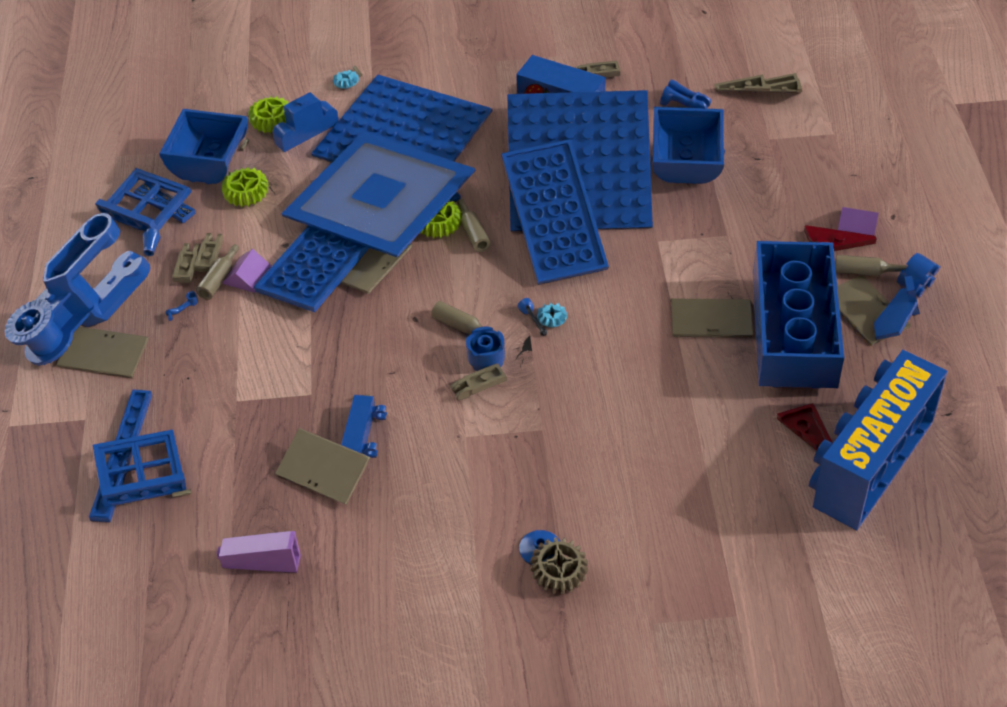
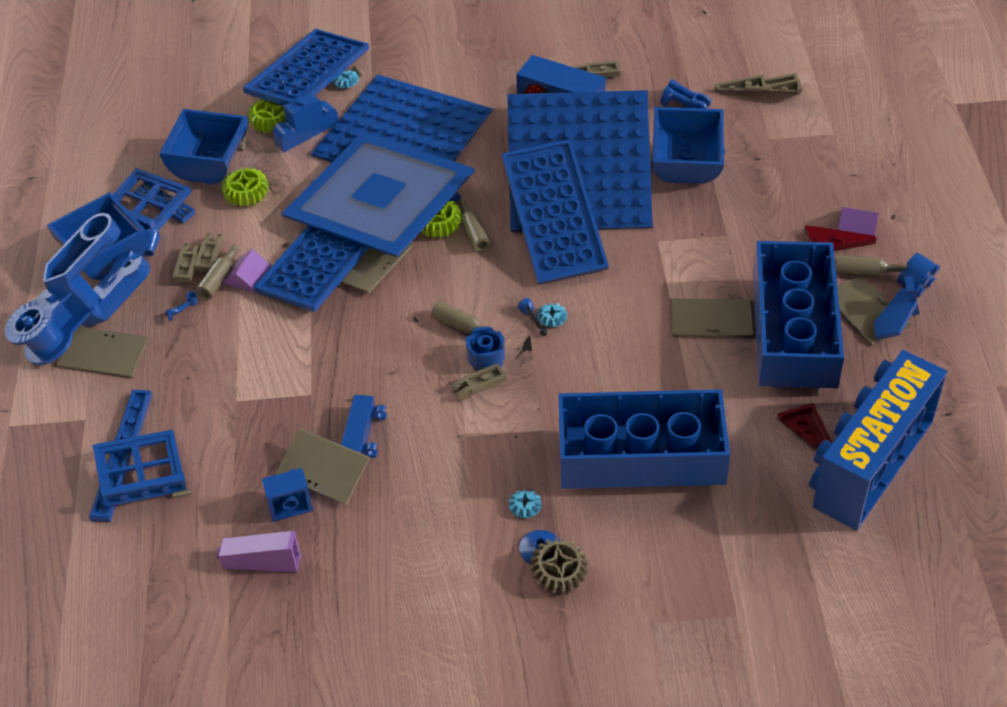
(132, 233): none -> blue container
(287, 494): none -> blue brick
(306, 67): none -> blue plate
(531, 509): none -> medium azure gear
(643, 439): none -> blue brick

